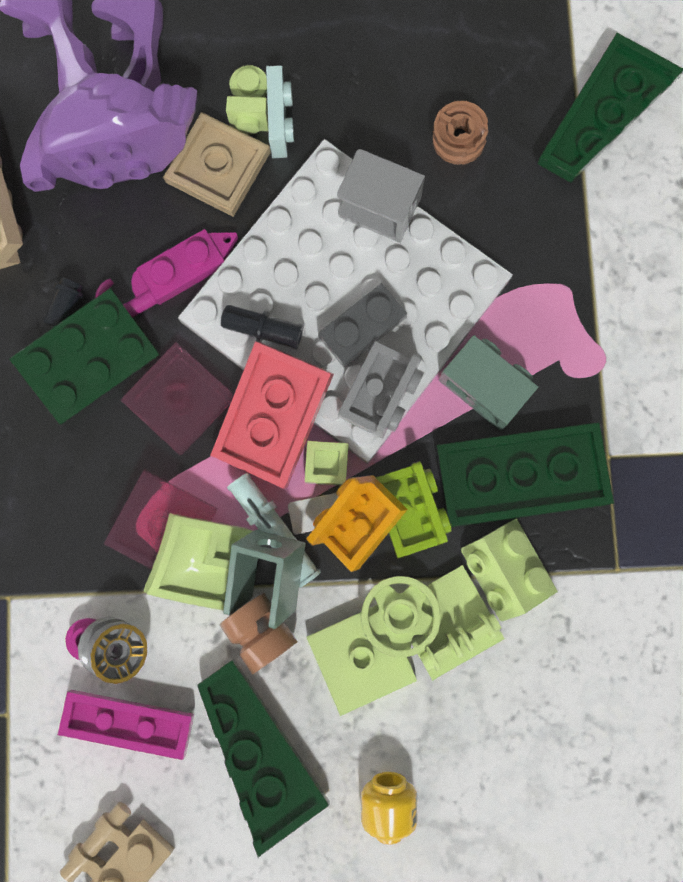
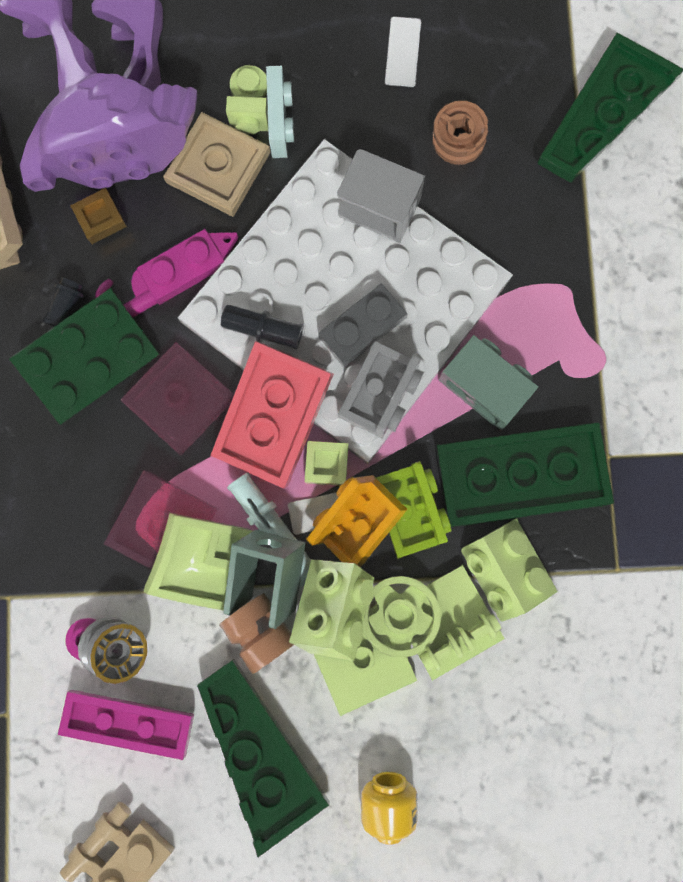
(98, 216): none -> pearl gold plate
(332, 609): none -> yellowish green brick
(403, 51): none -> white sticker

